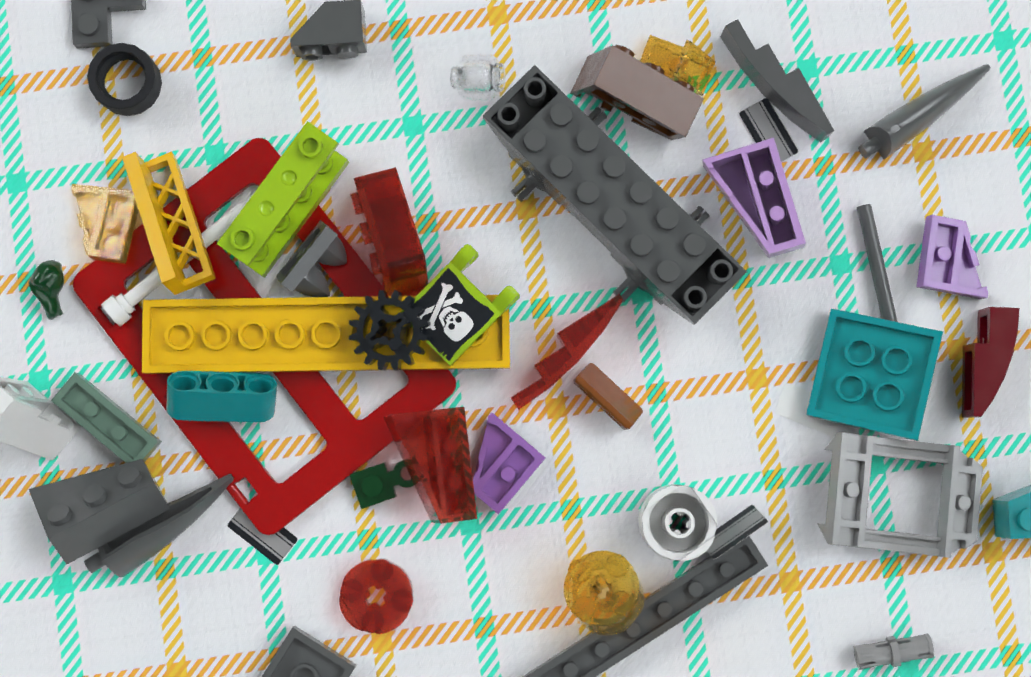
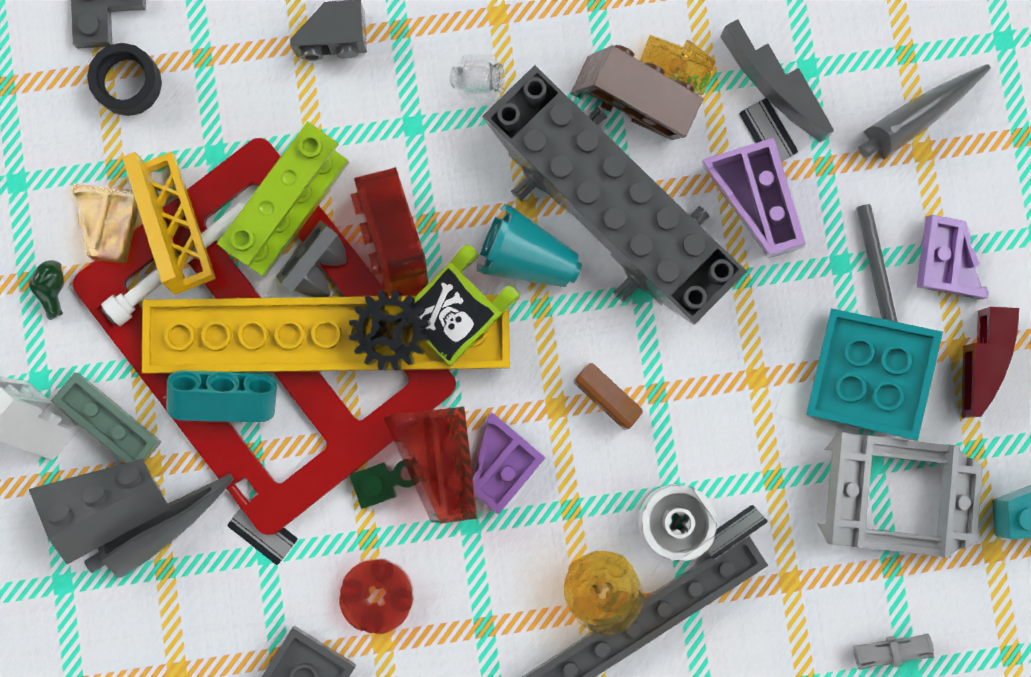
(527, 252): none -> teal cone
(576, 342): clear red slope -> none

